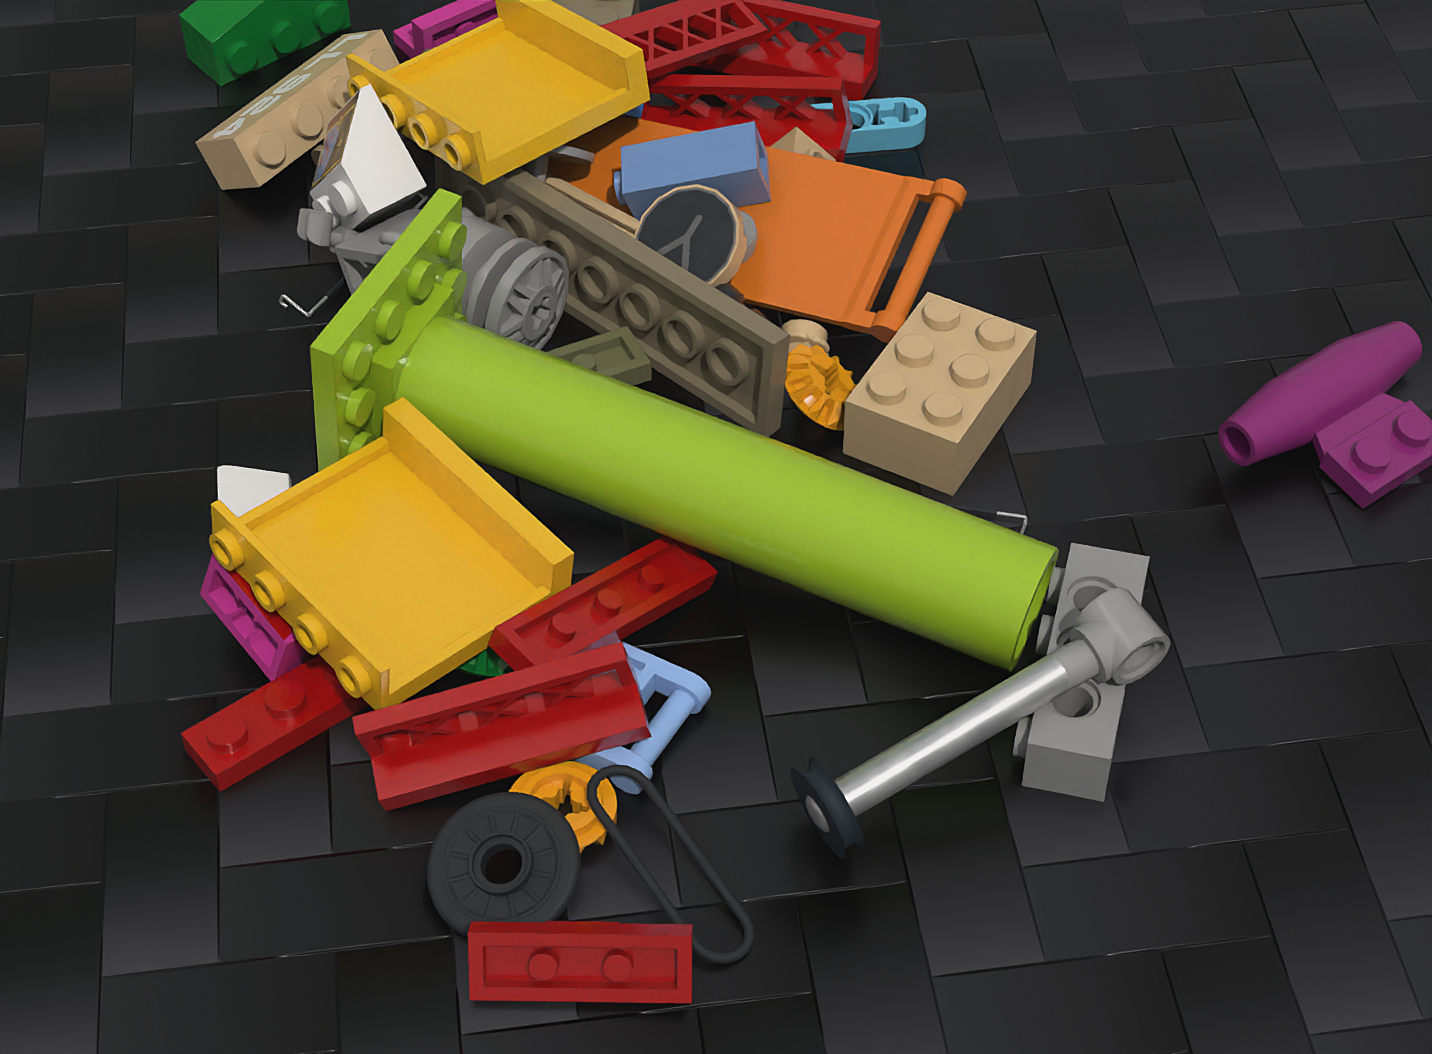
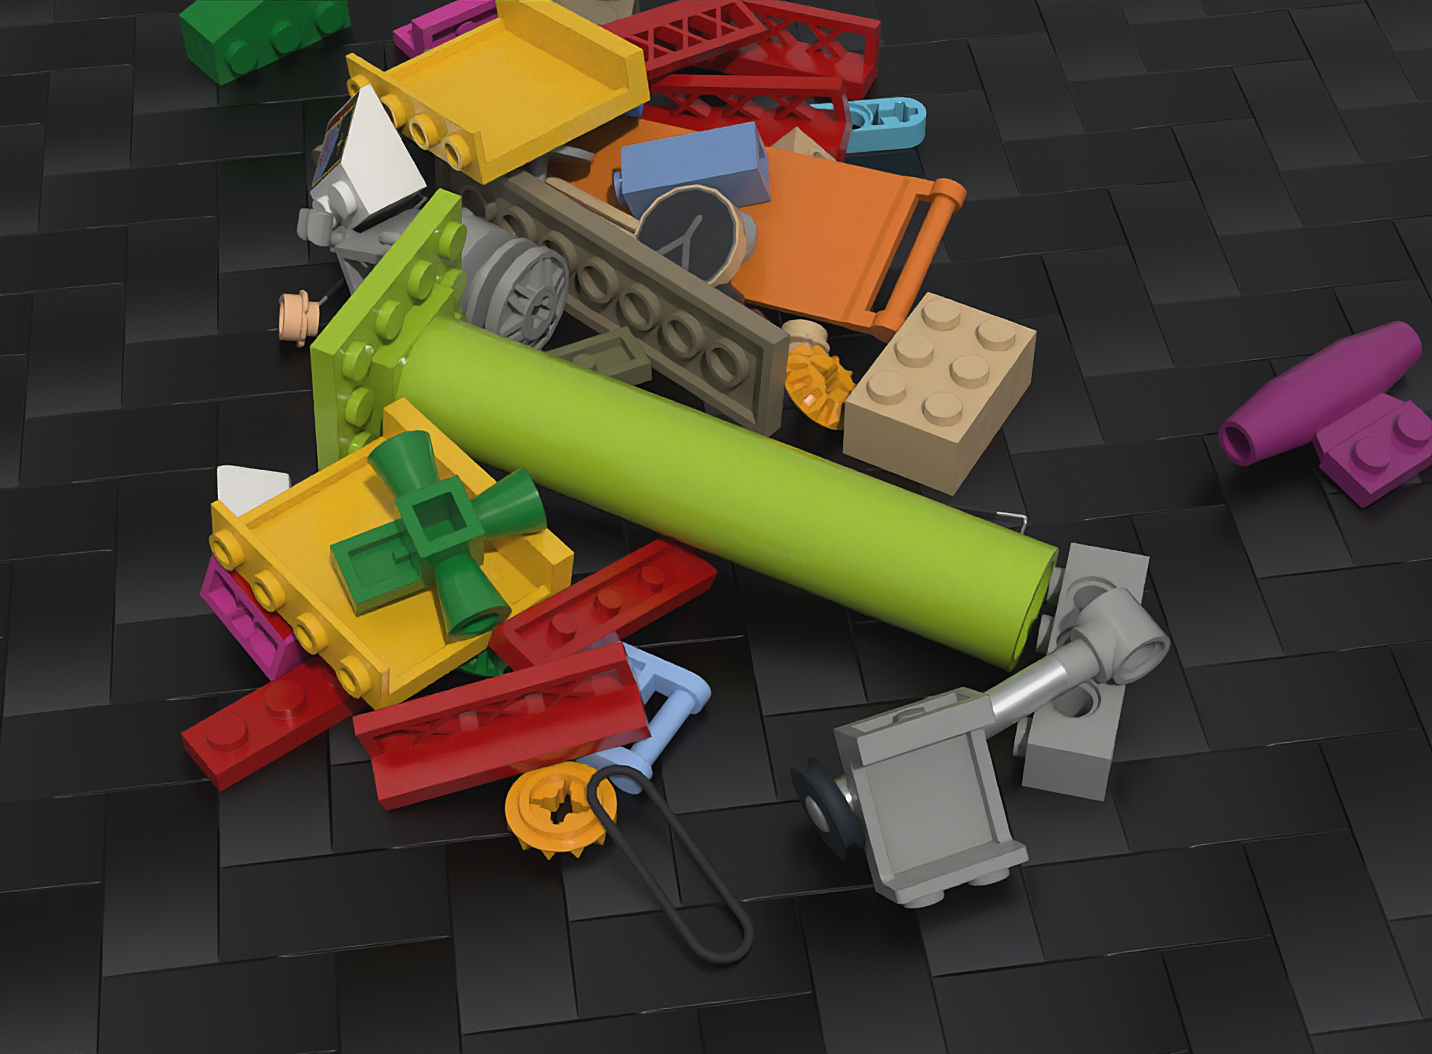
(290, 114): tan brick -> none
(298, 318): none -> light nougat plate
(436, 537): none -> green brick
(498, 824): black wheel -> none
(580, 962): red plate -> none
(928, 797): none -> light grey panel

